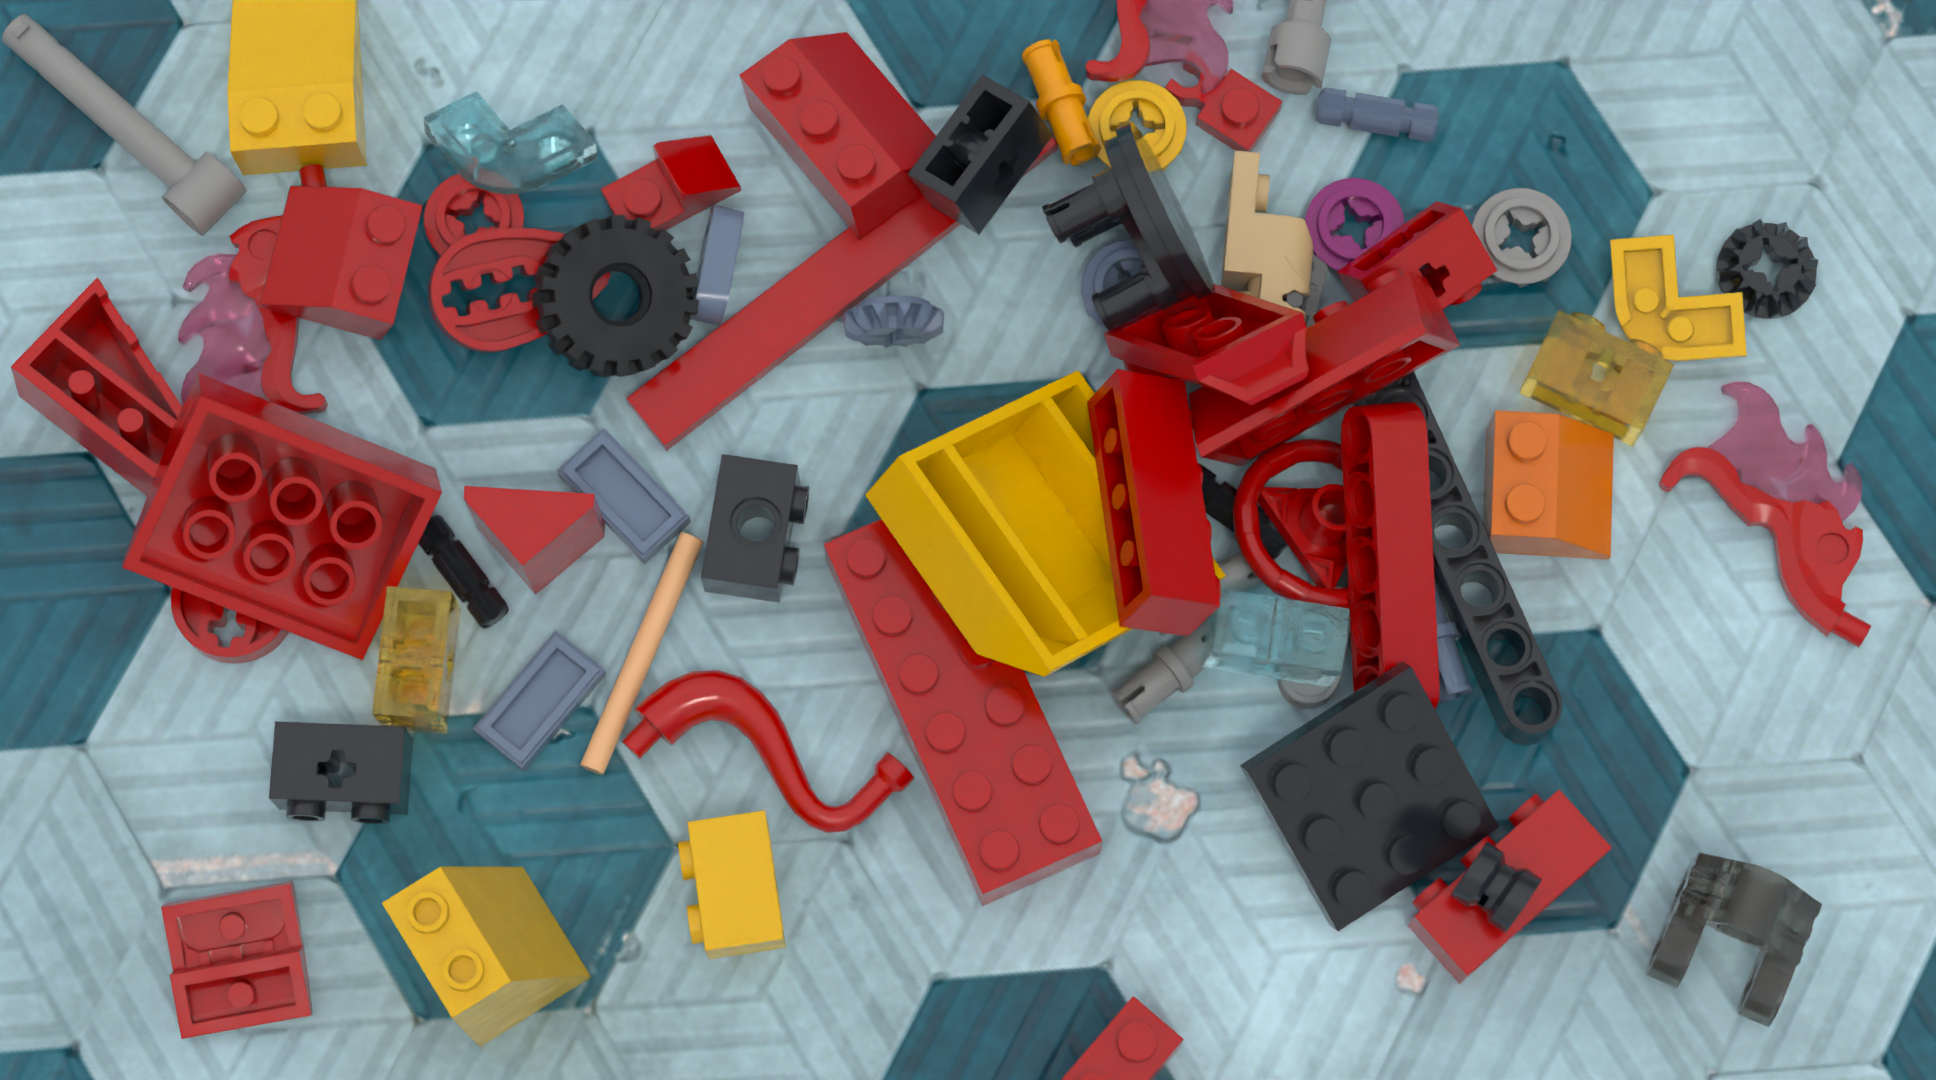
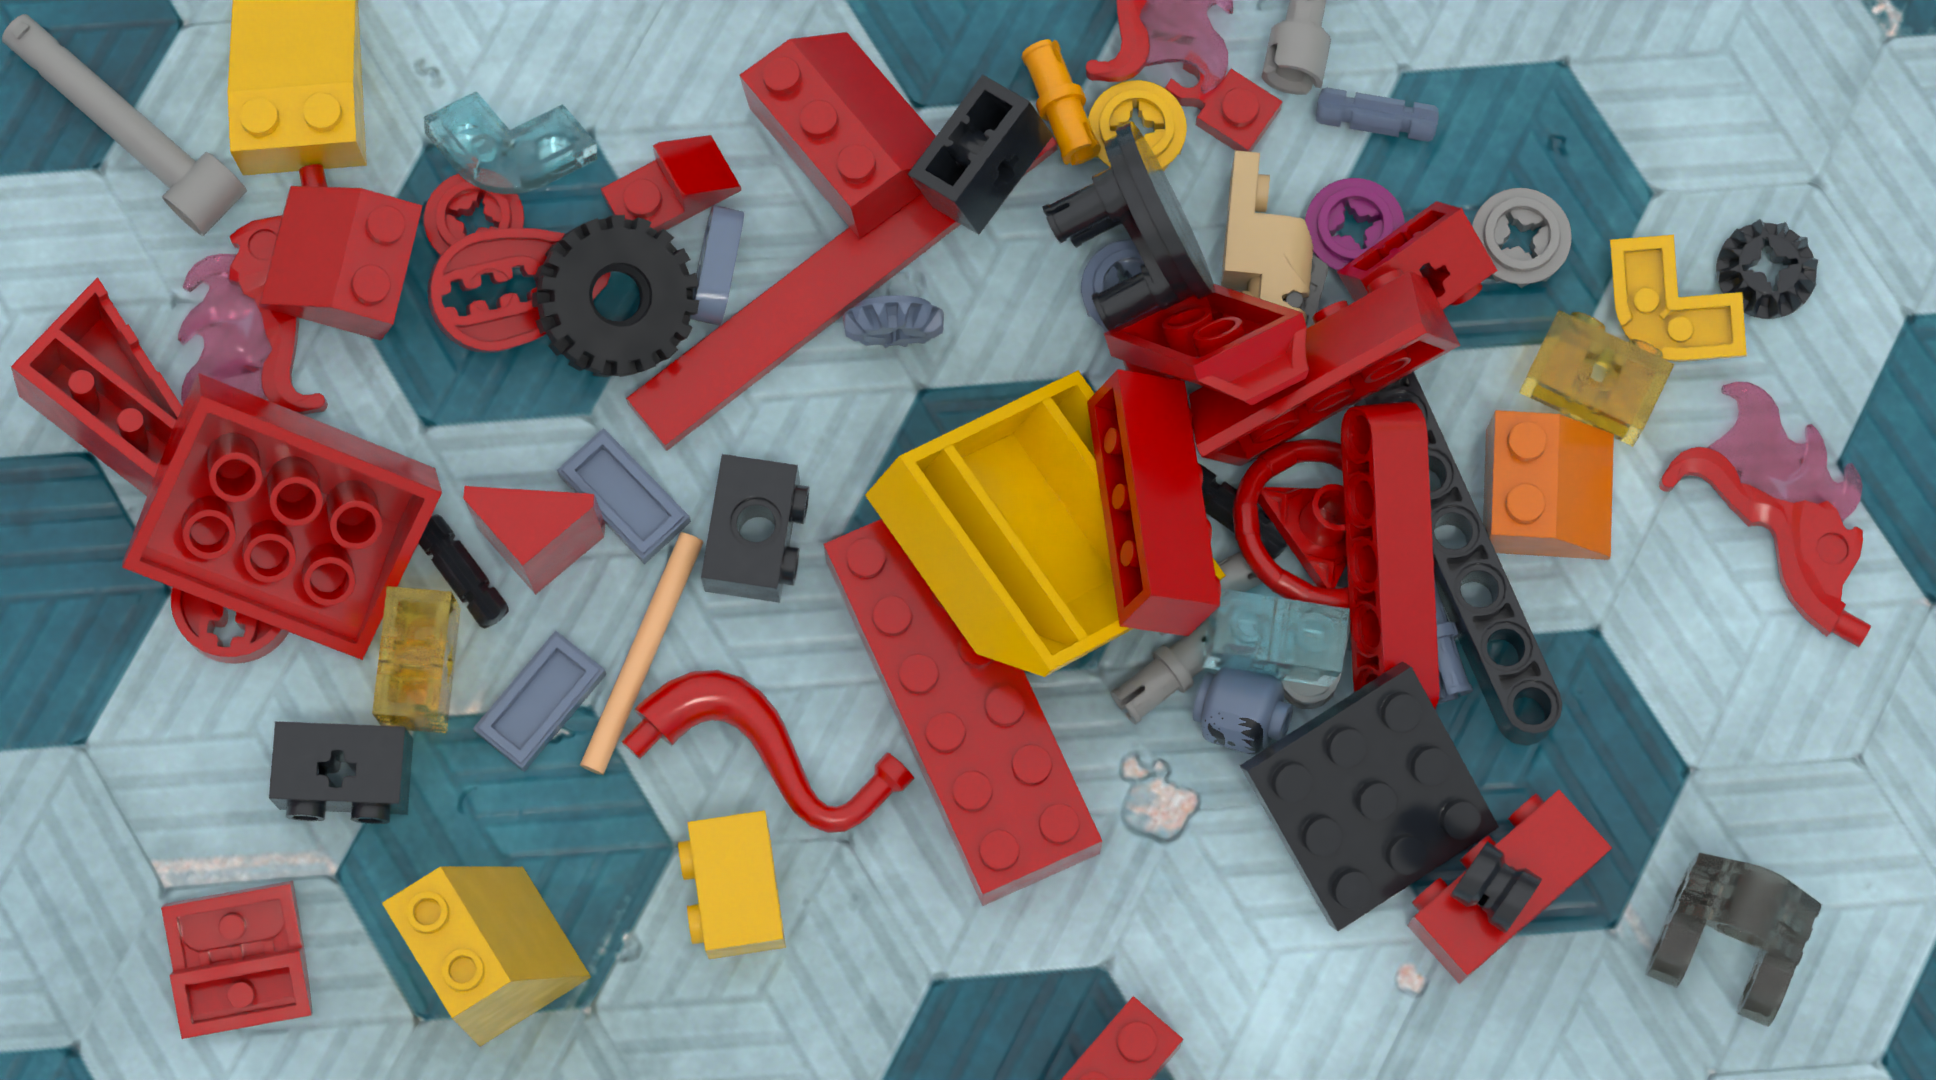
(1242, 709): none -> sand blue head

